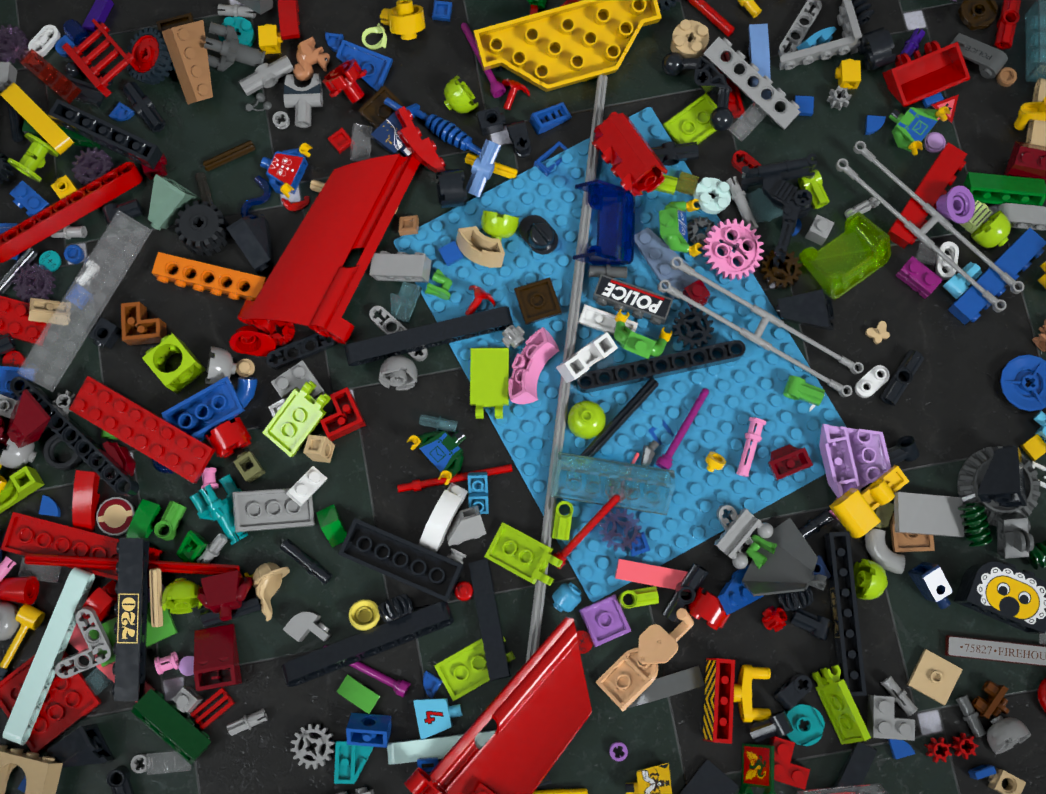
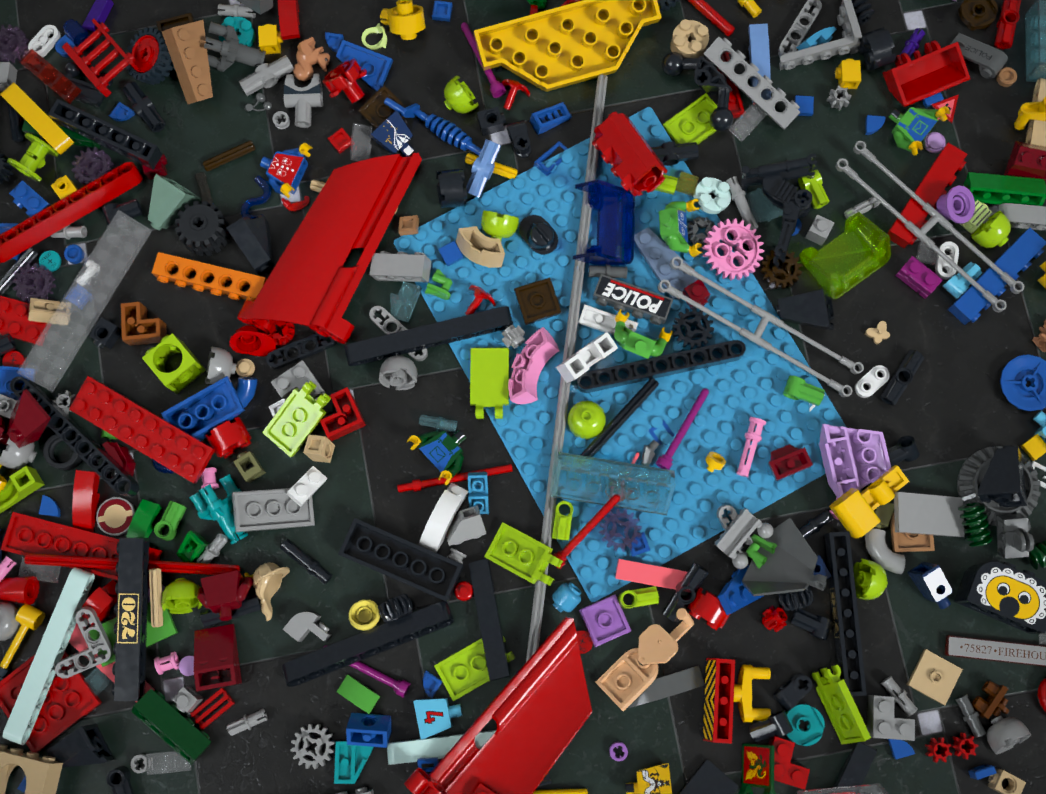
(332, 525): green slope -> none
(421, 149): red slope -> none
(748, 161): red beam -> none

